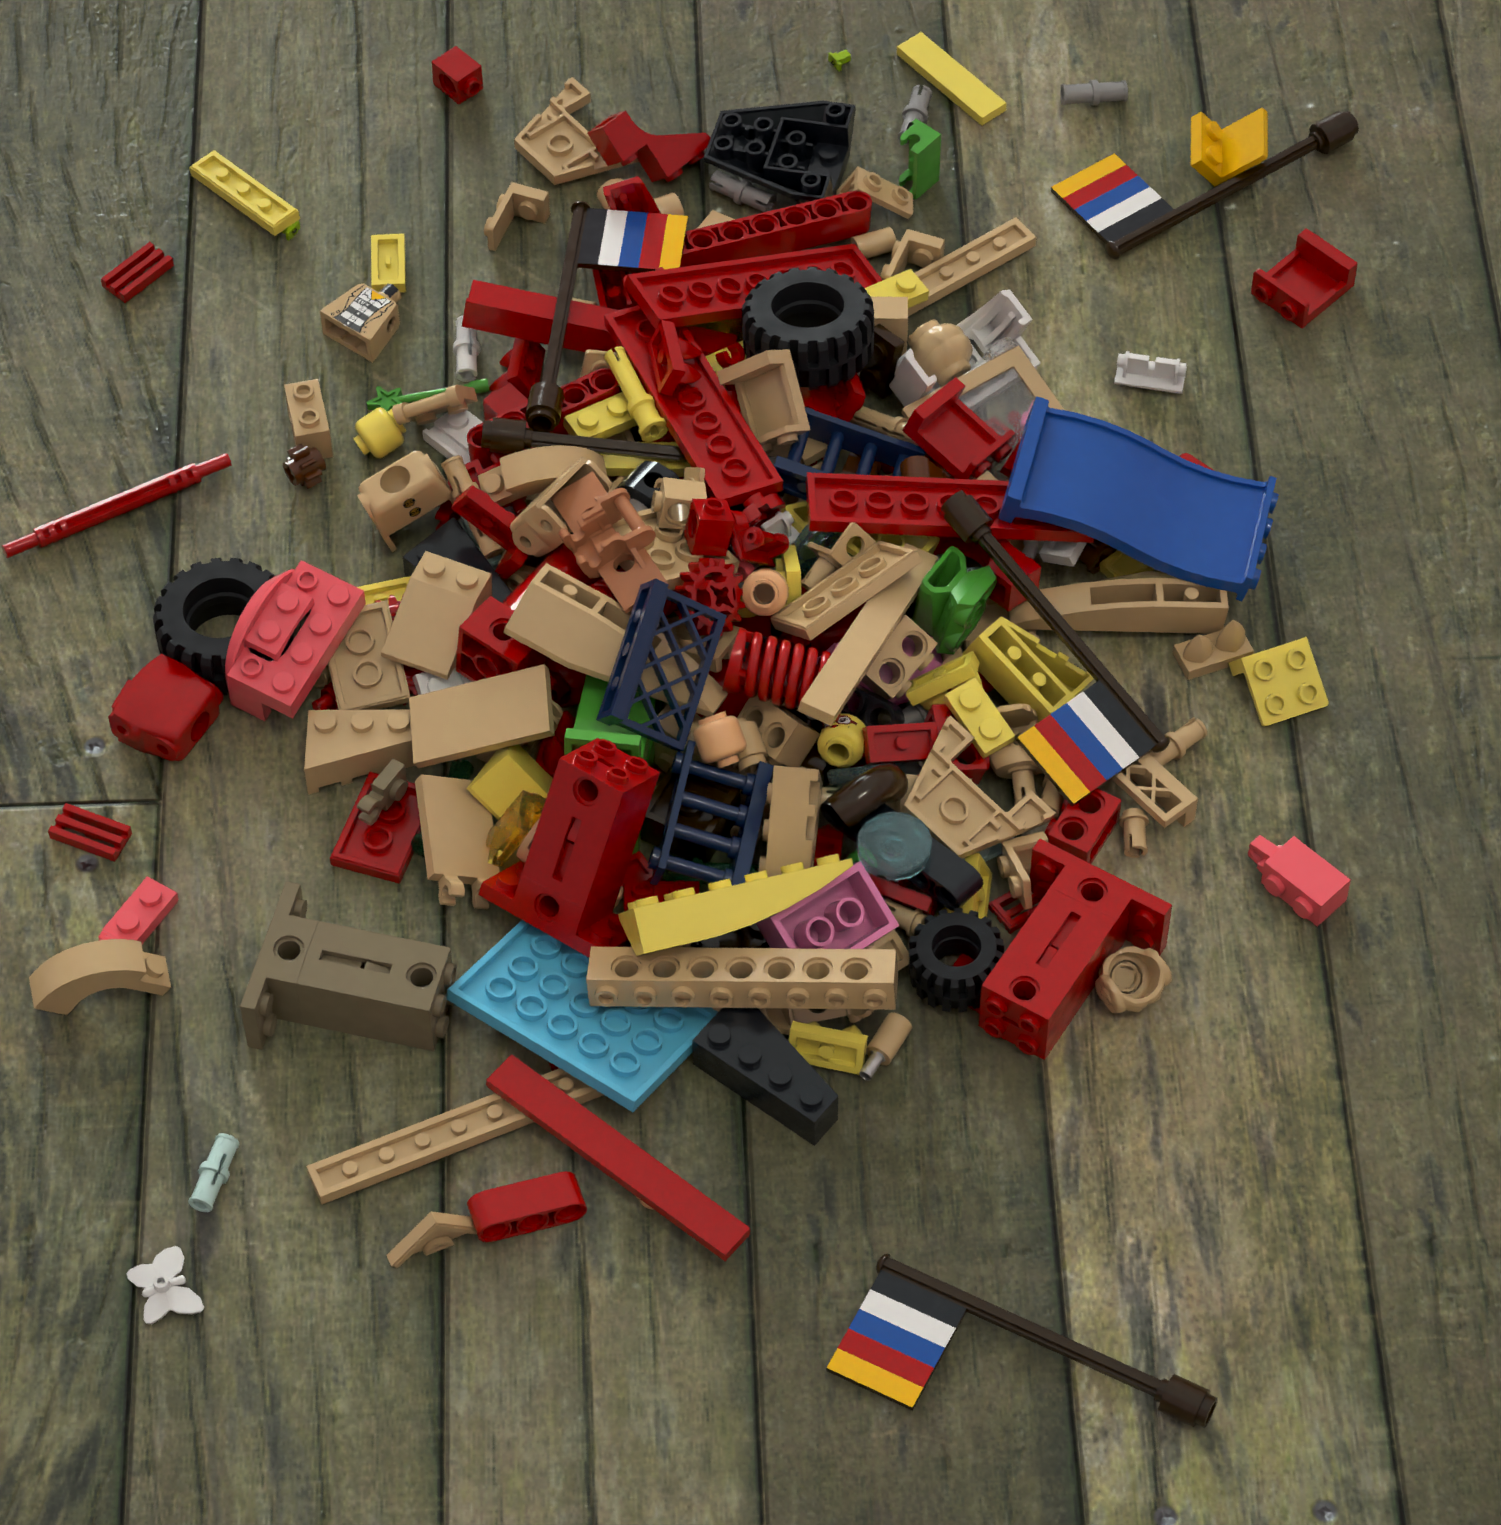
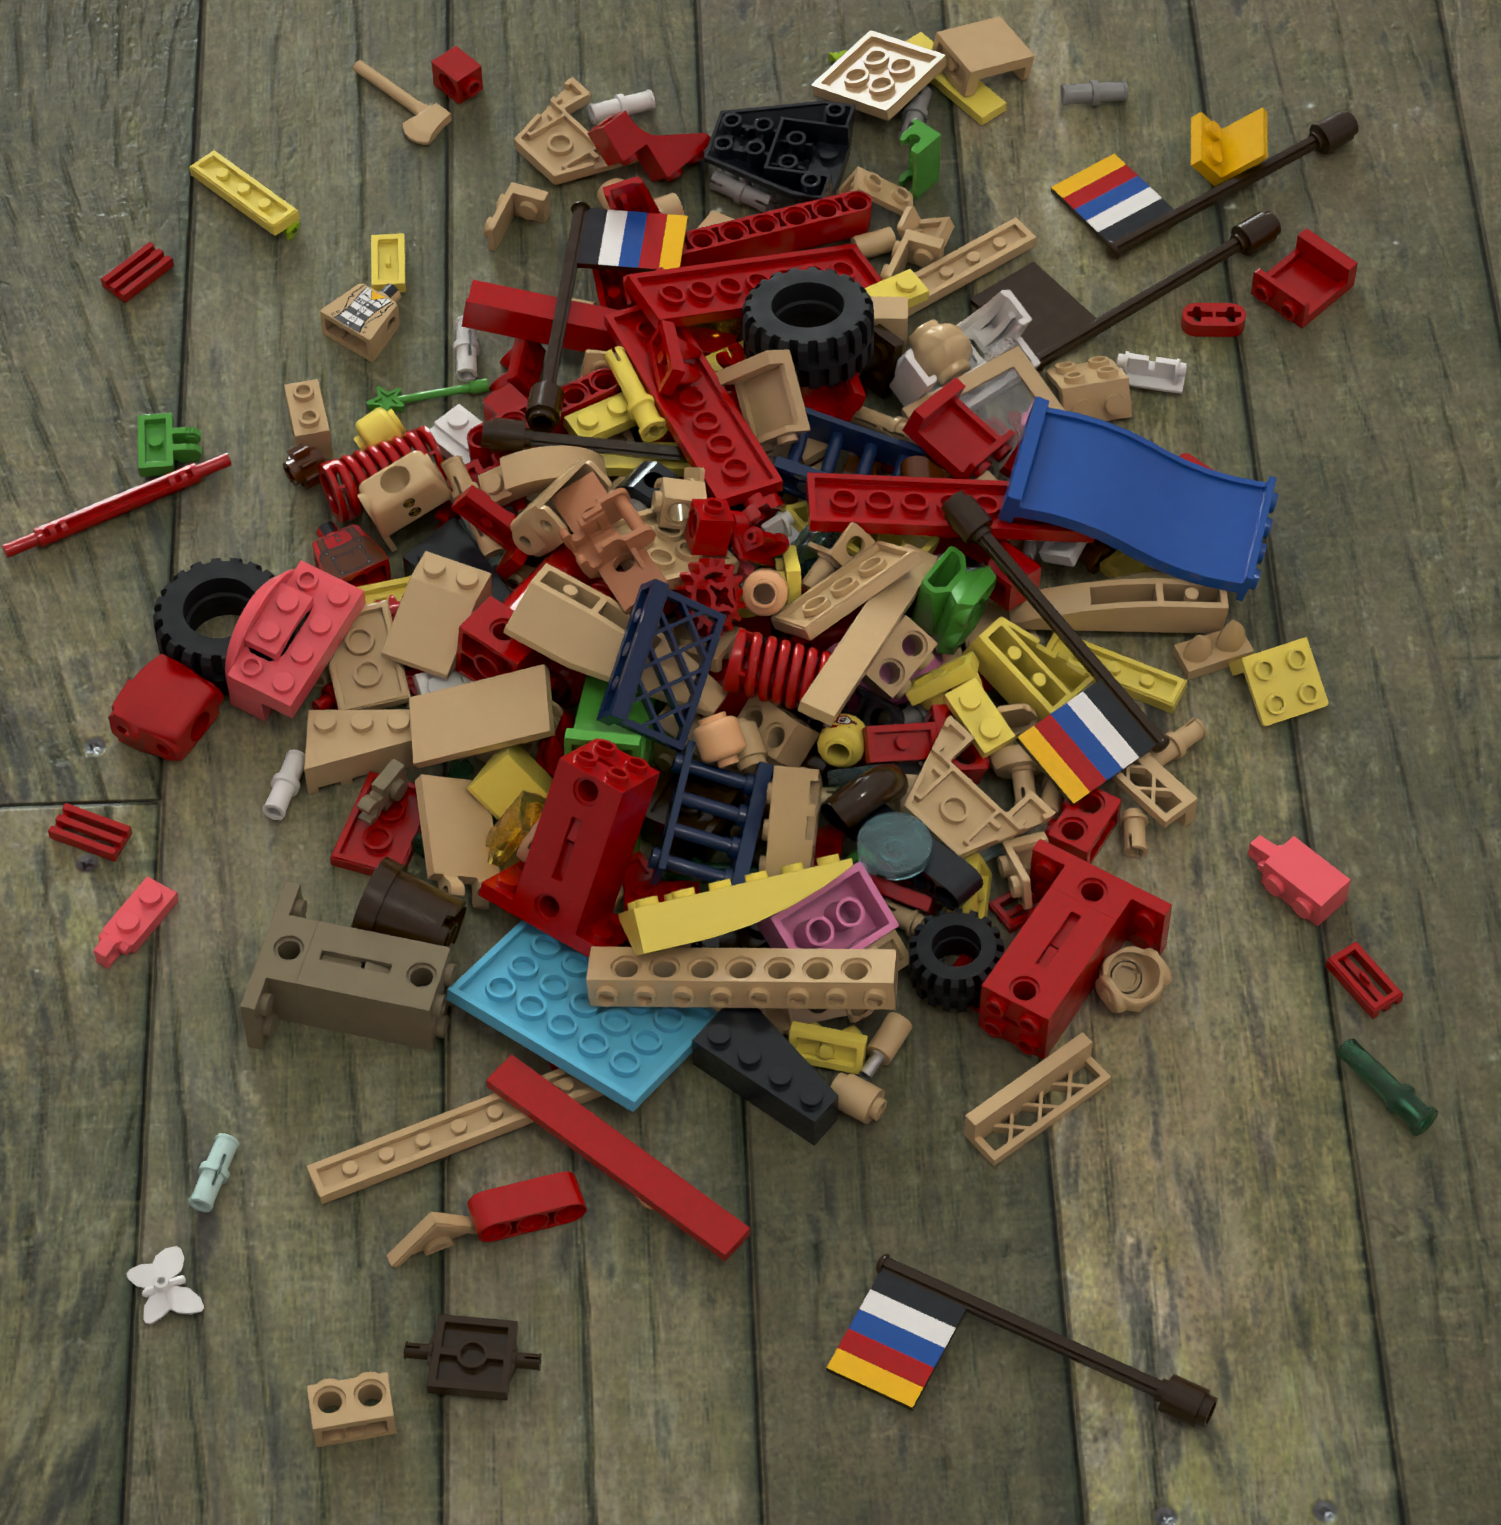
(96, 967): tan arch -> none
(157, 446): none -> bright green hinge
(285, 785): none -> white pin
(350, 555): none -> torso
(353, 1419): none -> tan brick
(372, 454): none -> red piece
(408, 907): none -> dark brown piece
(425, 410): tan plate -> none
(427, 120): none -> tan piece
(472, 1357): none -> dark brown plate
(631, 103): none -> white pin
(859, 1097): none -> tan brick
(879, 75): none -> tan plate
(937, 227): none -> tan bracket
(981, 52): none -> tan panel
(1027, 1089): none -> tan fence
(1064, 323): none -> dark brown flag
(1093, 388): none -> tan bracket
(1138, 679): none -> light yellow tile
(1213, 319): none -> red beam
(1376, 1001): none -> red tile
(1398, 1097): none -> clear green pin

